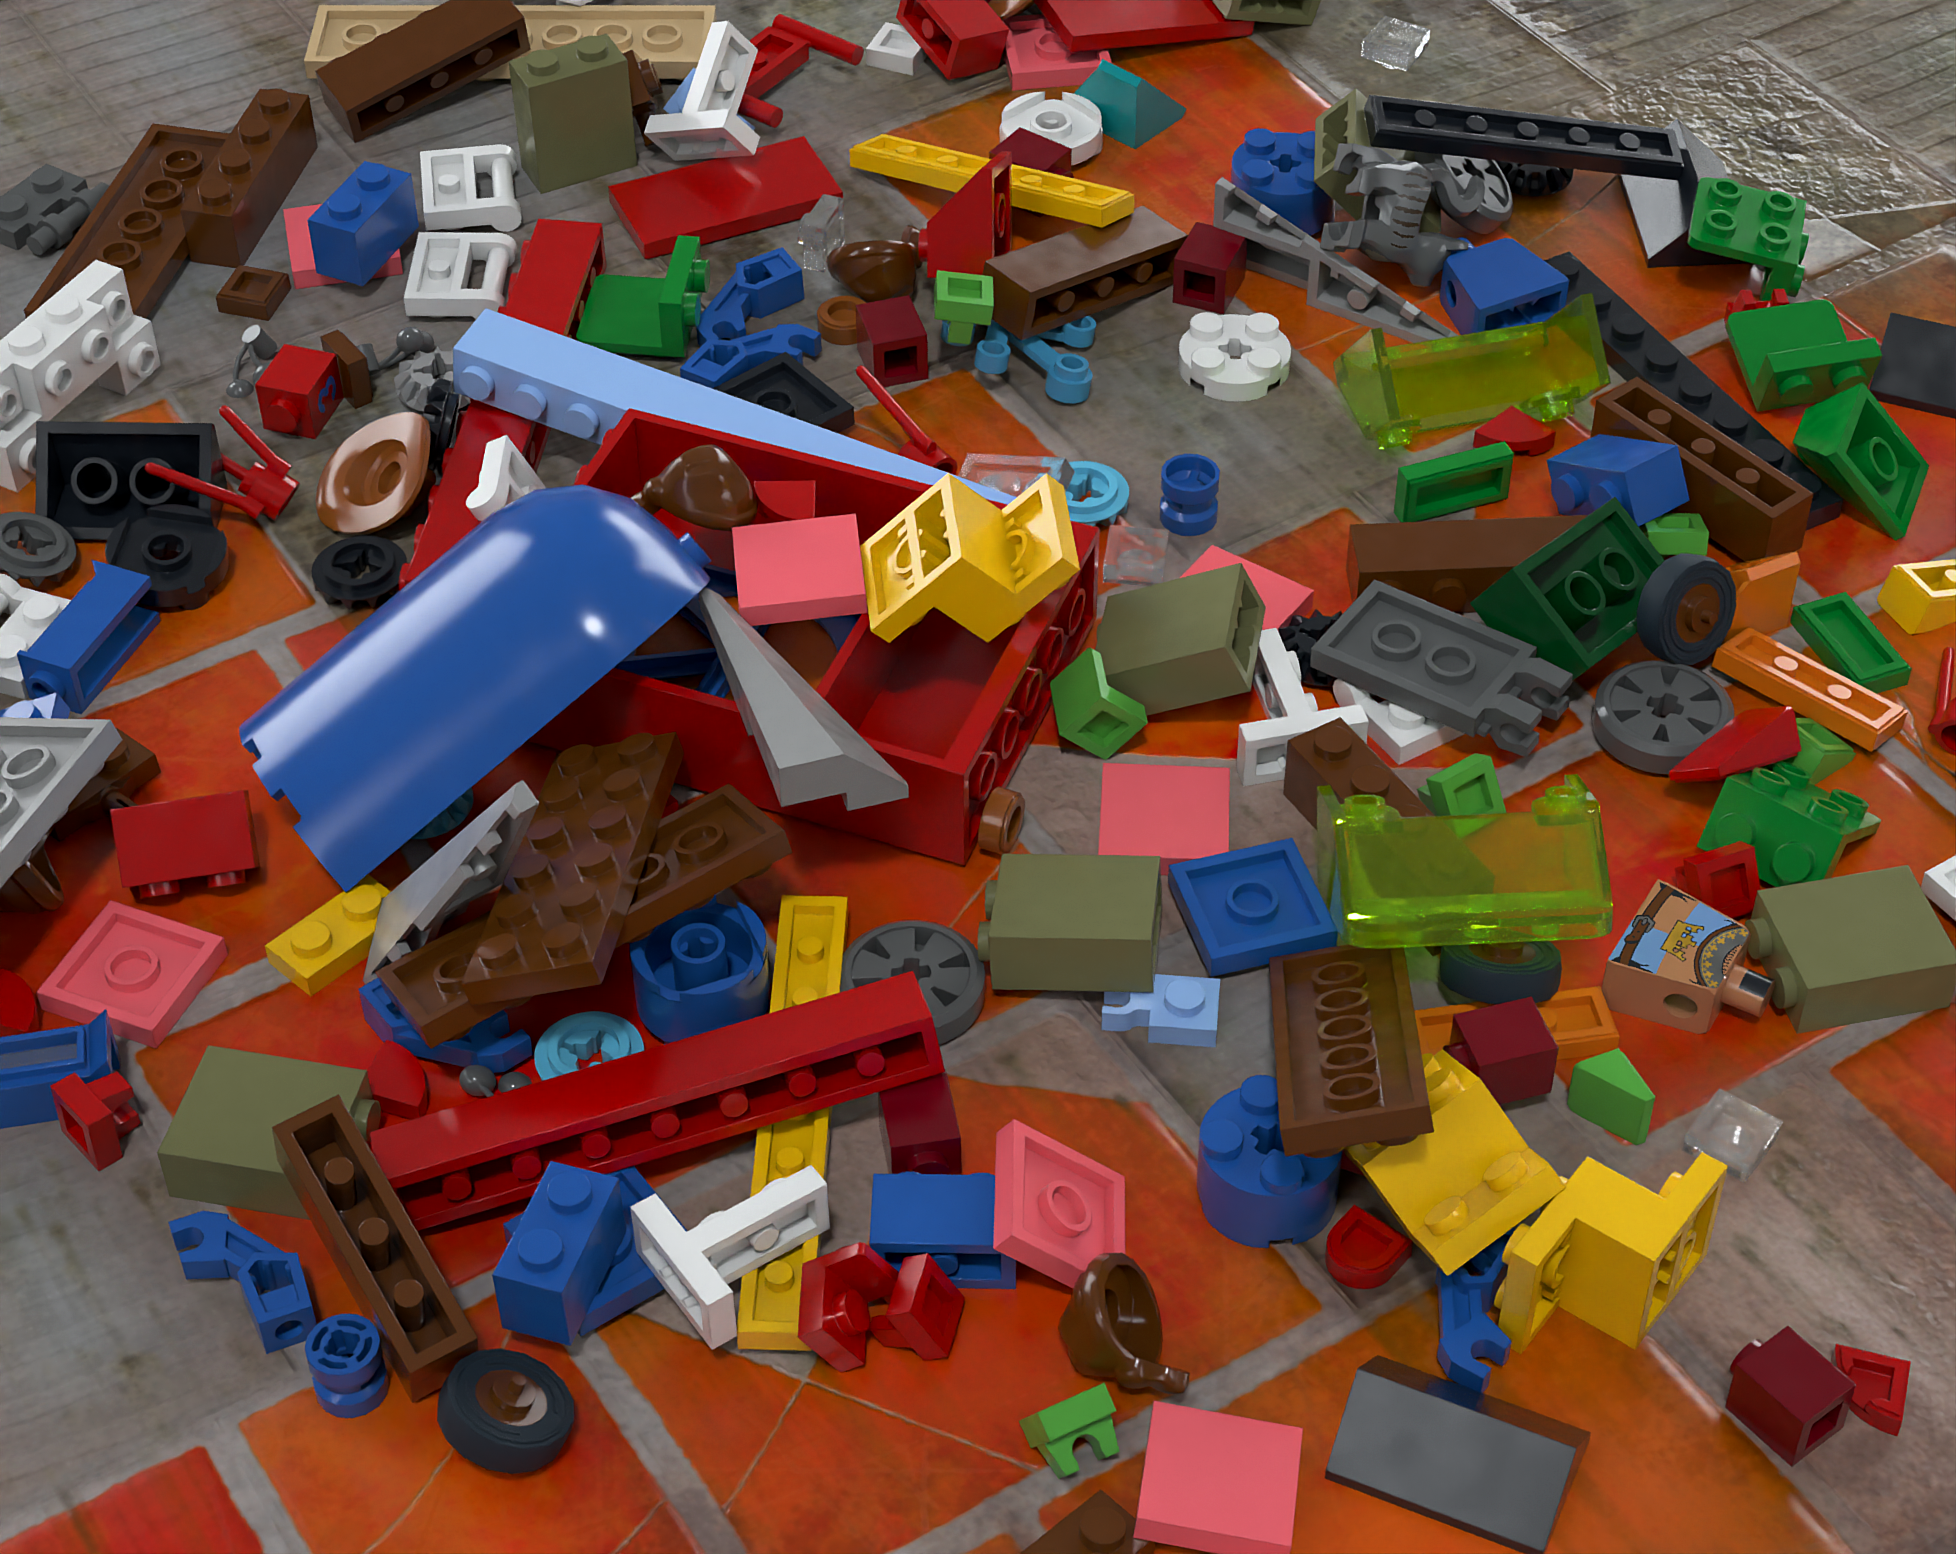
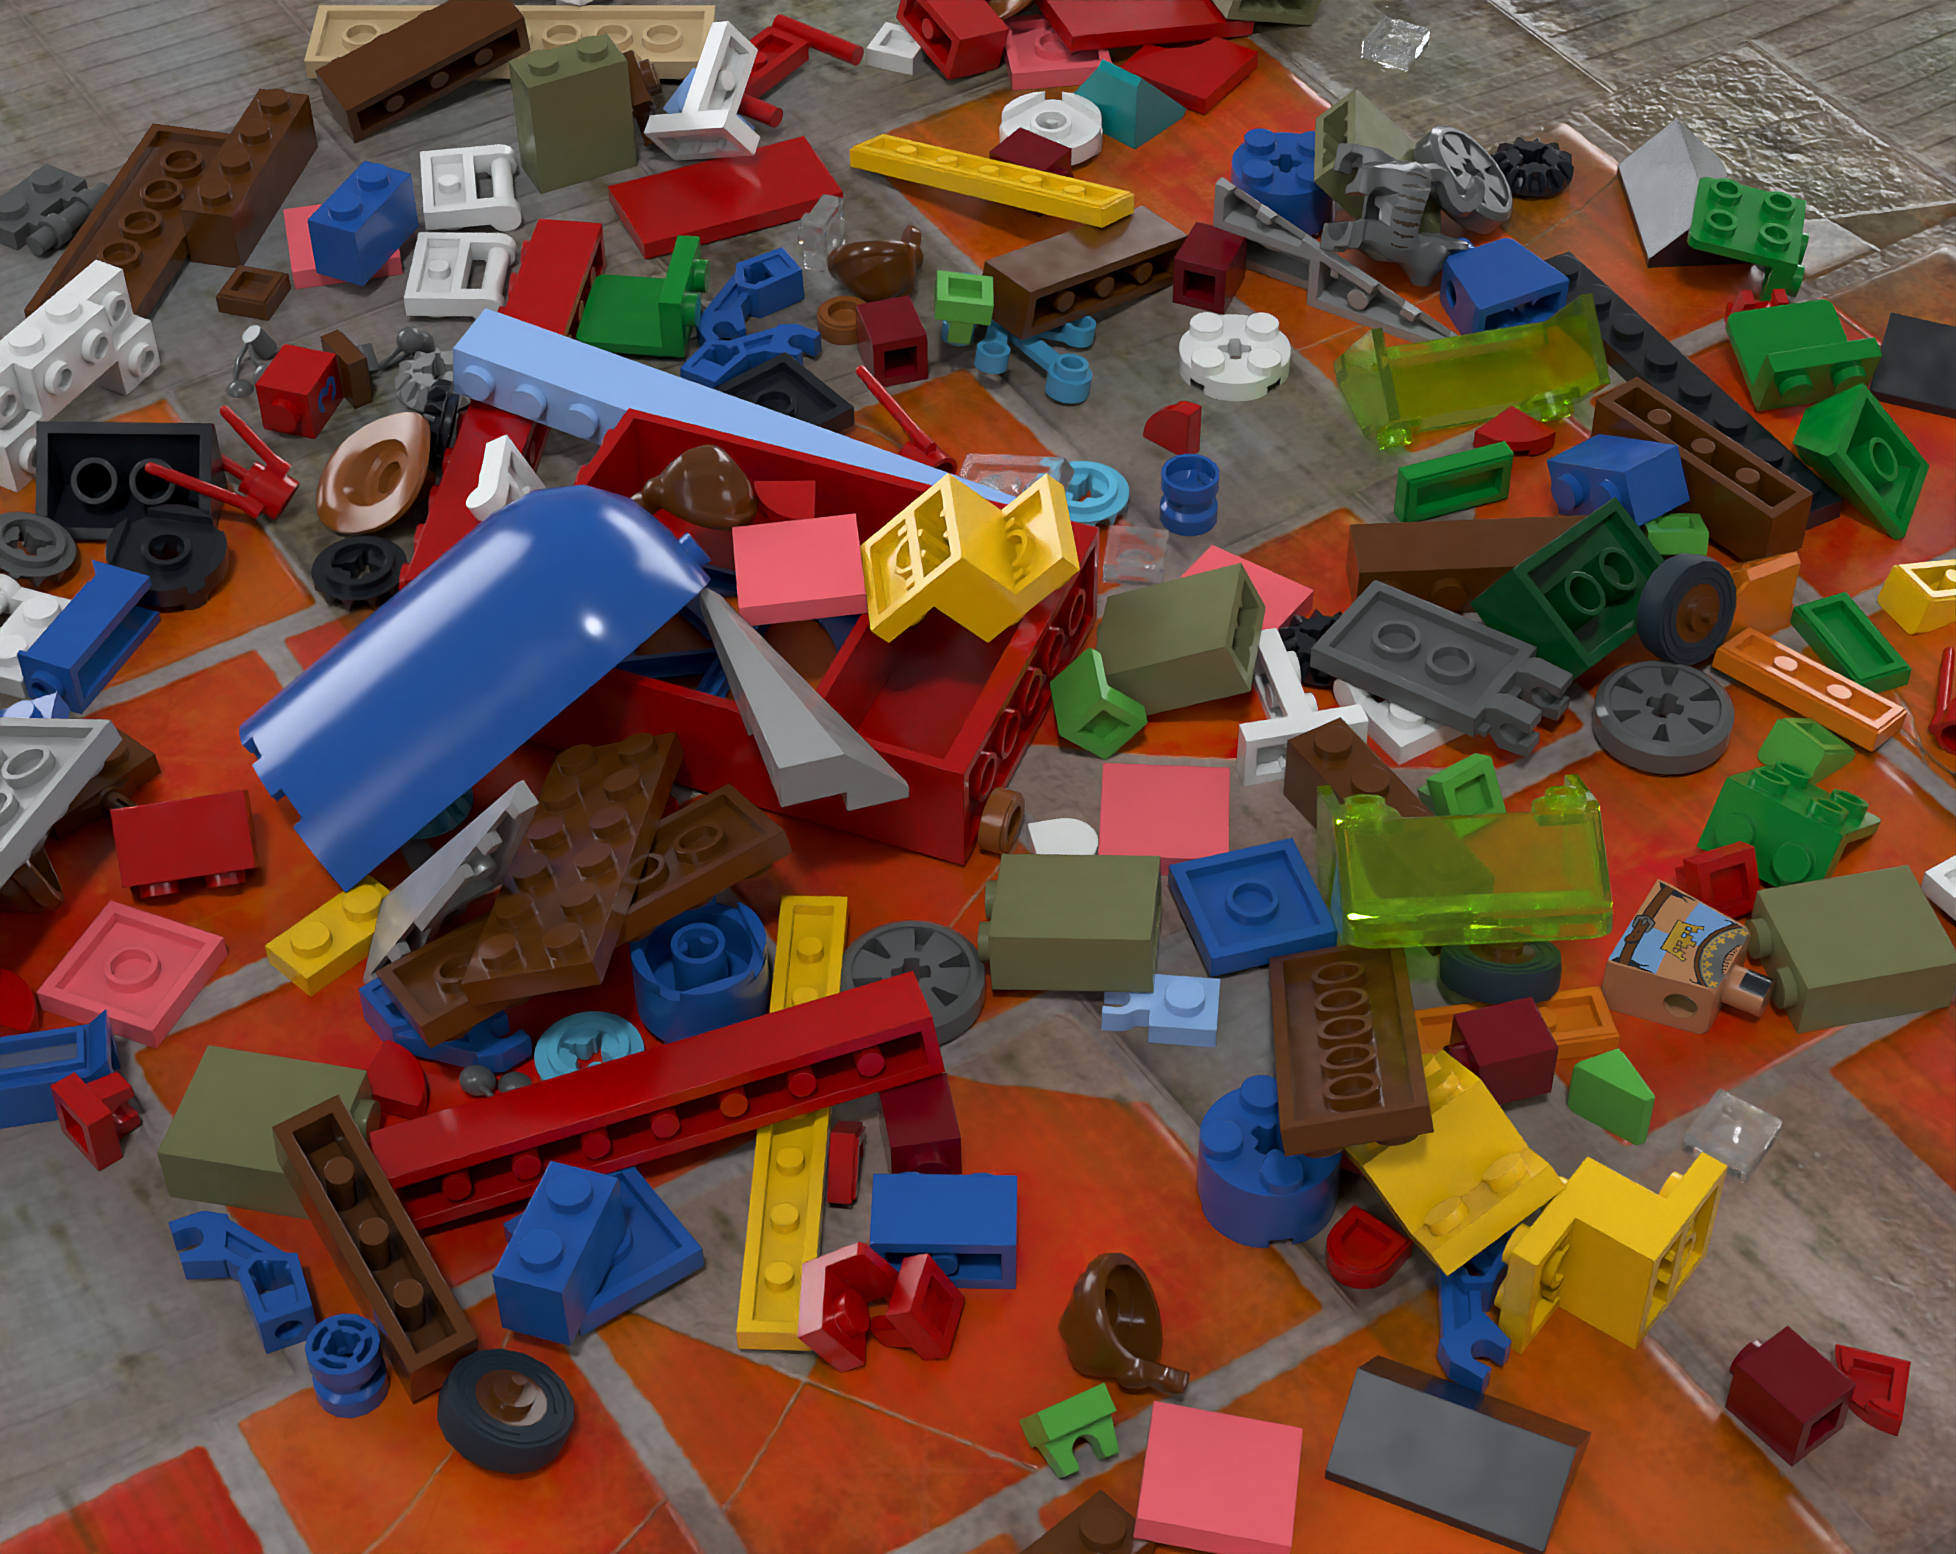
(727, 1246): white bracket -> none
(845, 1150): none -> red tile
(972, 223): red slope -> none
(1054, 1204): coral tile -> none
(1063, 837): none -> white tile
(1176, 428): none -> red tile
(1194, 74): none -> red tile
(1522, 137): black tile -> none
(1743, 744): red slope -> none

